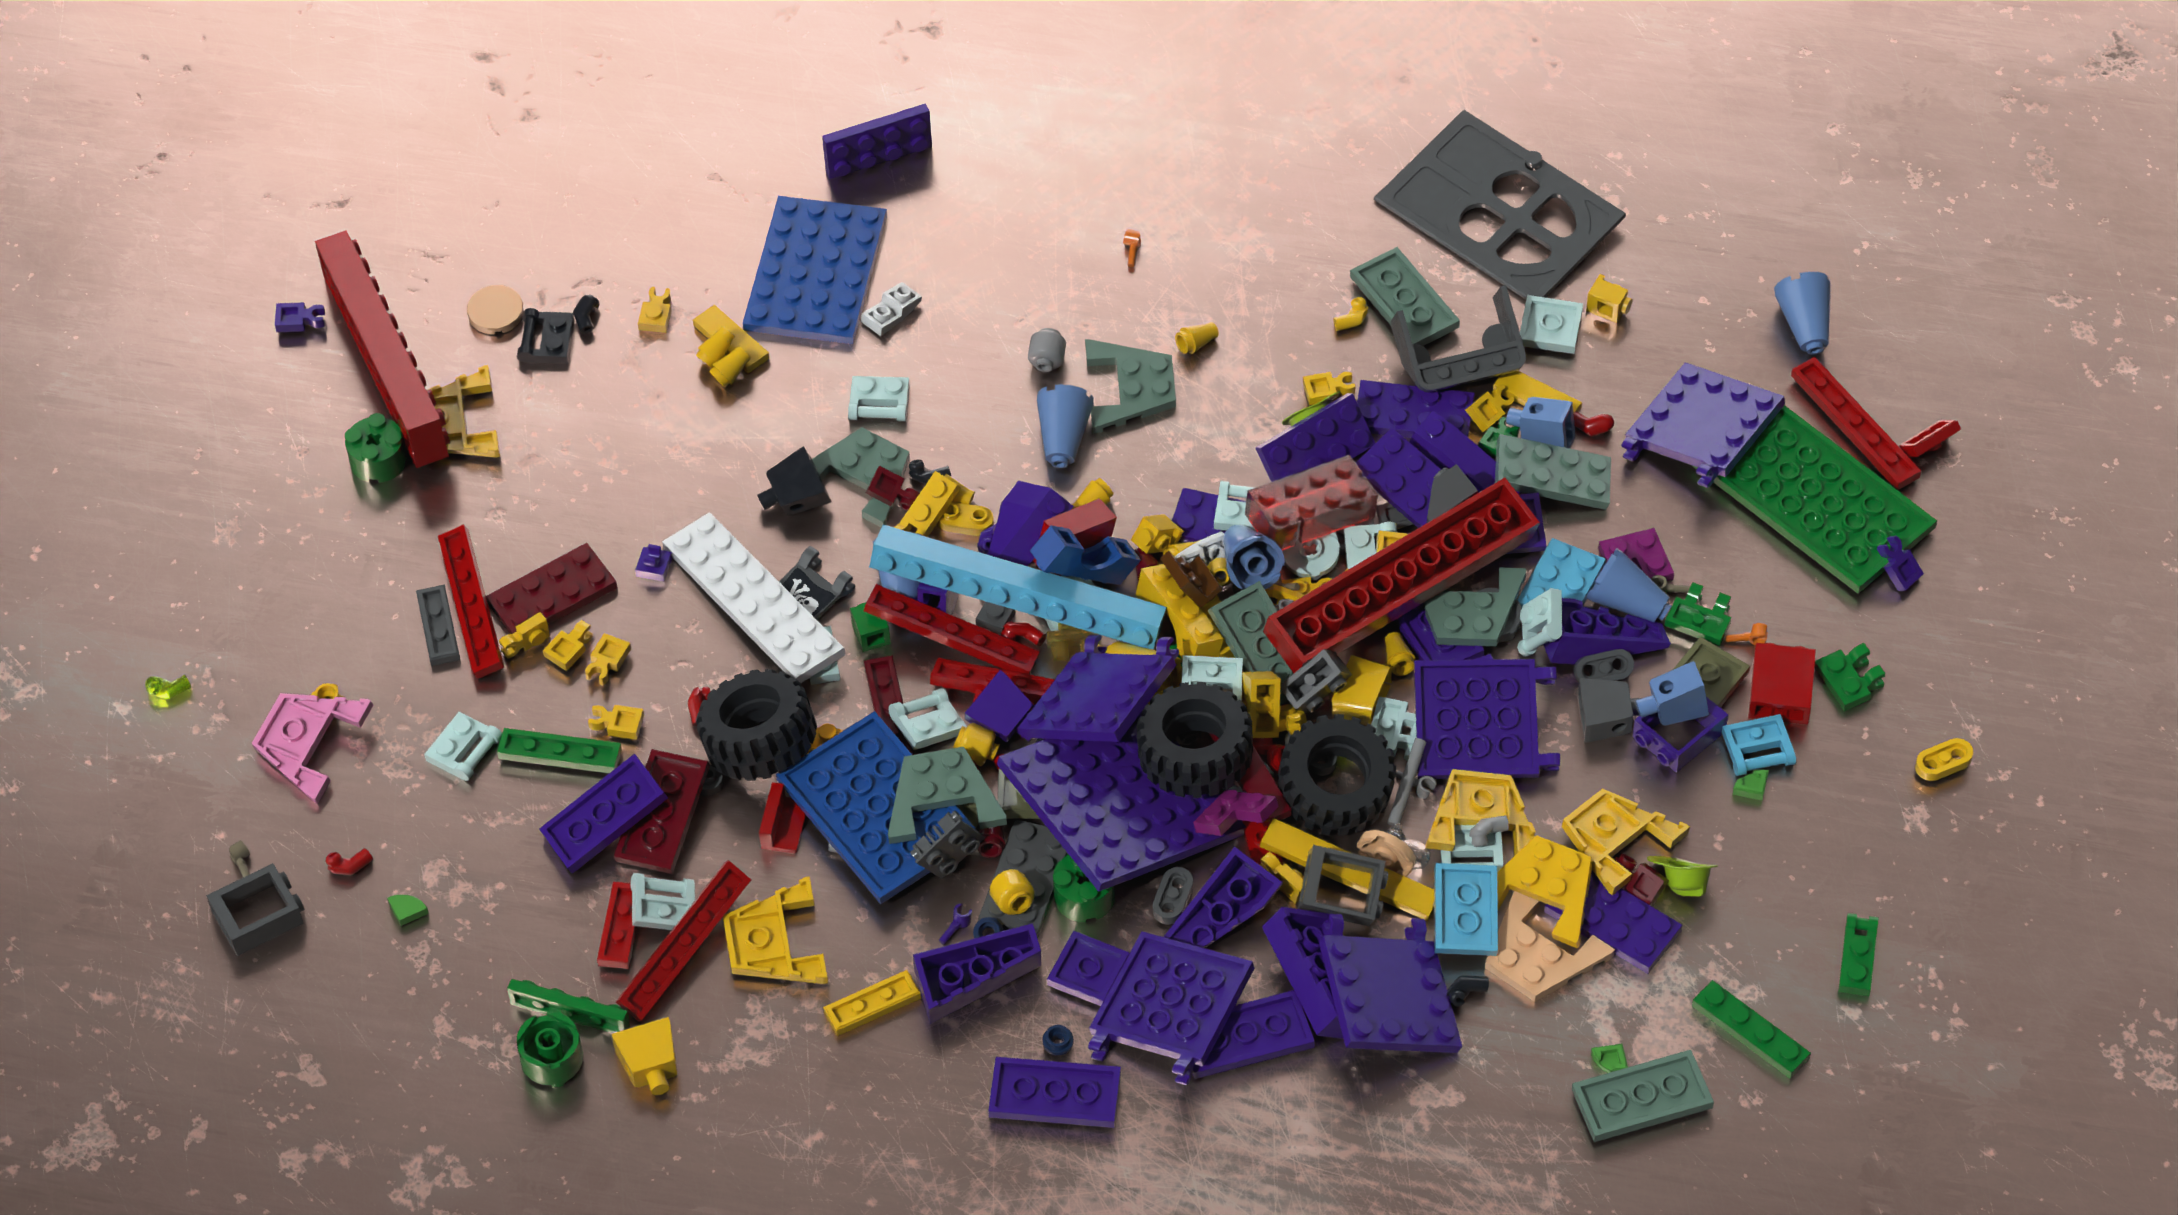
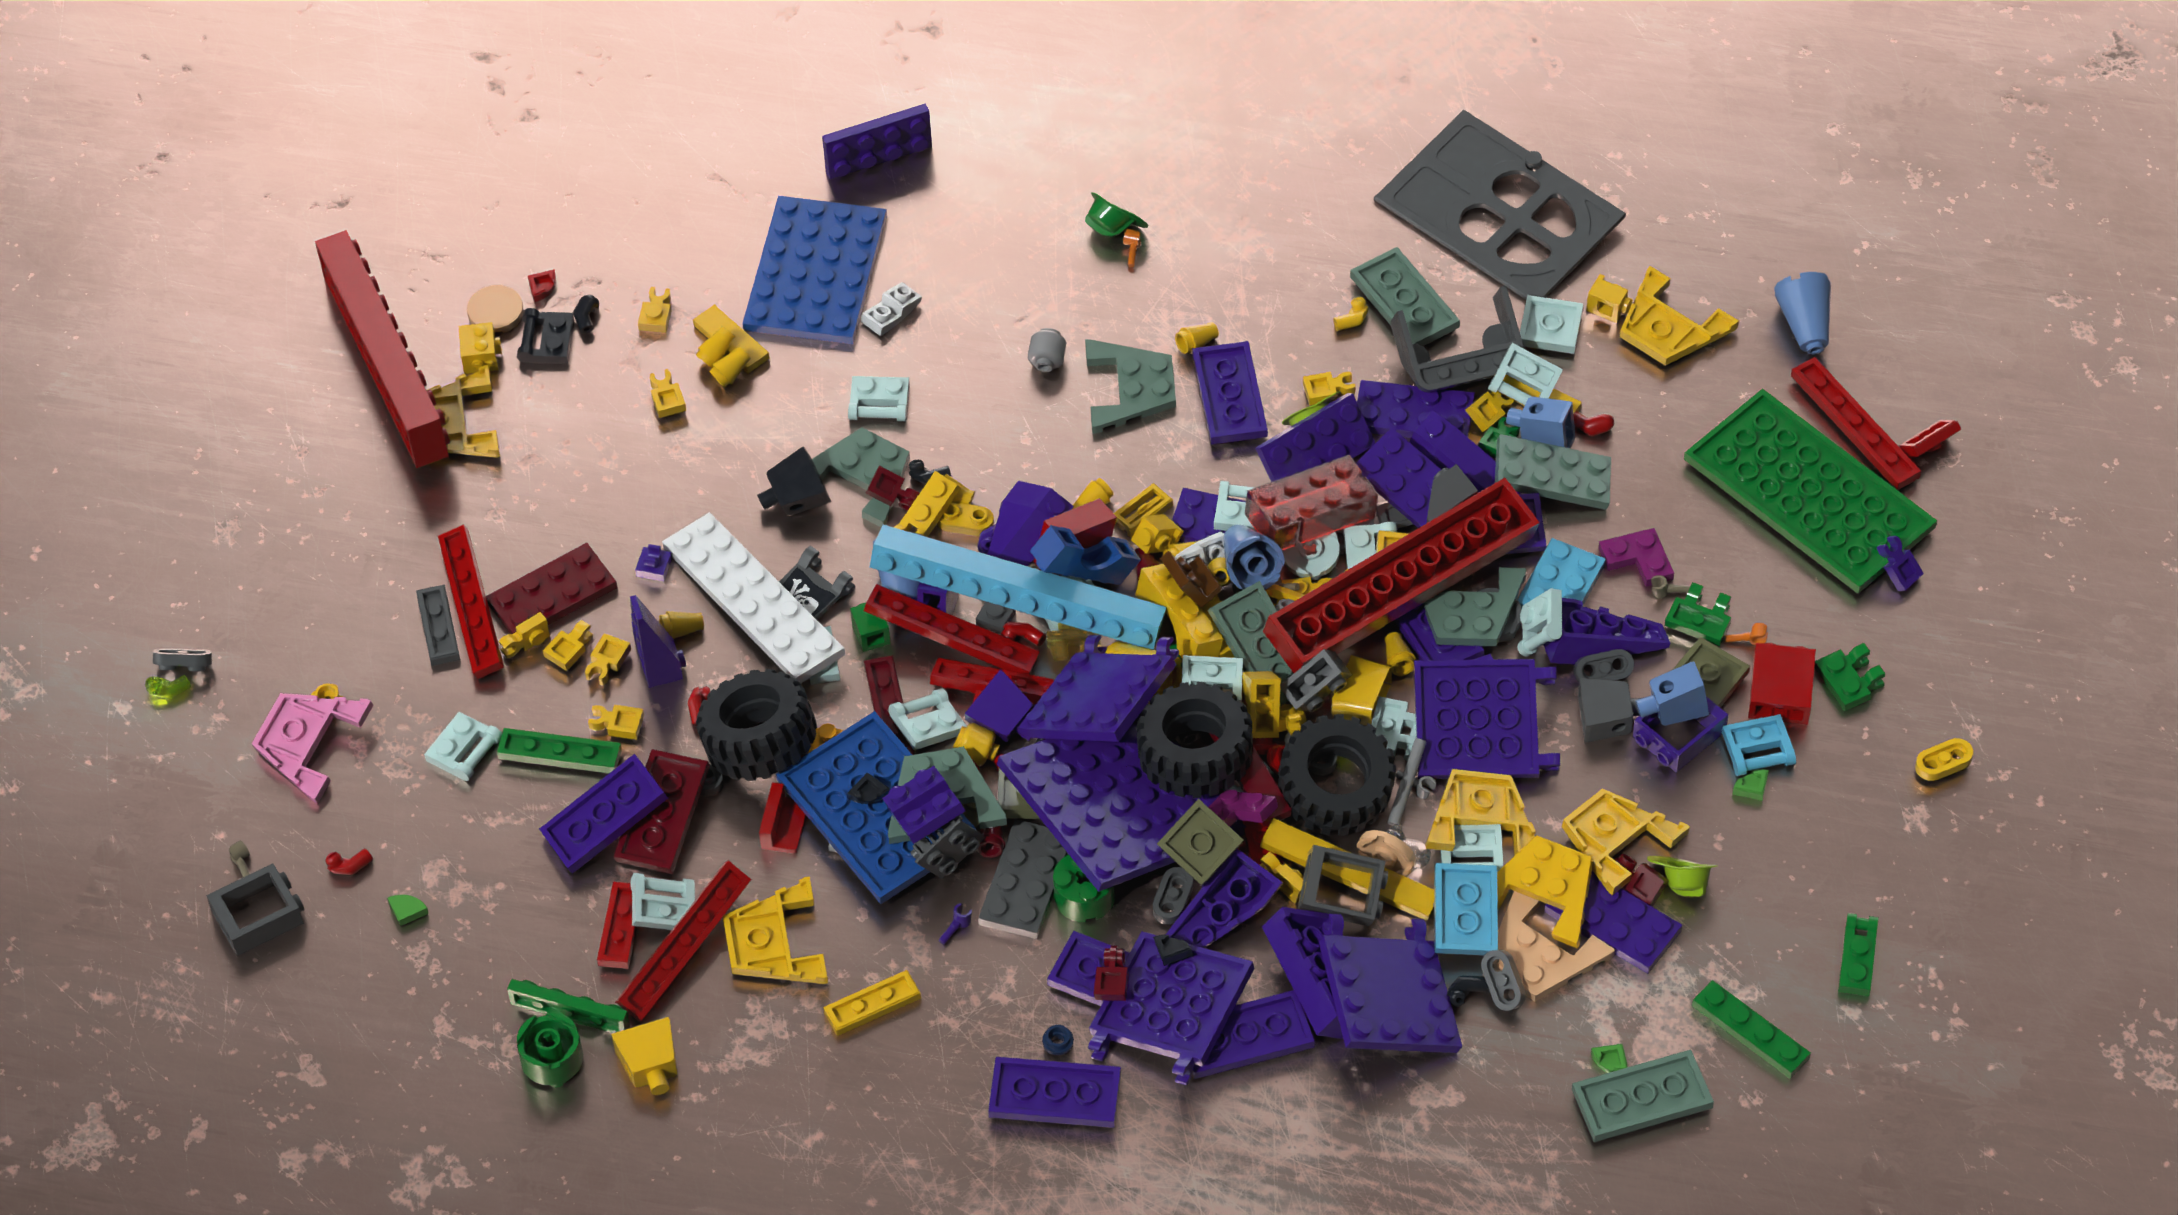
(171, 658): none -> dark grey plate
(294, 317): dark purple plate -> none
(376, 448): green brick -> none
(479, 347): none -> yellow head
(542, 284): none -> red tile
(655, 647): none -> dark purple wedge
(666, 396): none -> yellow plate
(681, 623): none -> yellow cone
(868, 790): none -> black tile
(923, 804): none -> dark purple plate
(973, 968): dark purple wedge -> none
(987, 922): dark blue plate -> none
(1012, 892): yellow head -> none
(1063, 422): medium blue cone -> none
(1110, 219): none -> green piece
(1112, 980): none -> dark red plate
(1156, 506): none -> yellow tile
(1172, 949): none -> black tile
(1200, 842): none -> olive plate
(1229, 392): none -> dark purple plate
(1486, 826): light grey arm -> none
(1503, 980): none -> dark grey plate
(1527, 369): none -> light aqua plate
(1629, 589): medium blue cone -> none
(1664, 331): none -> yellow wing
(1703, 421): plate -> none

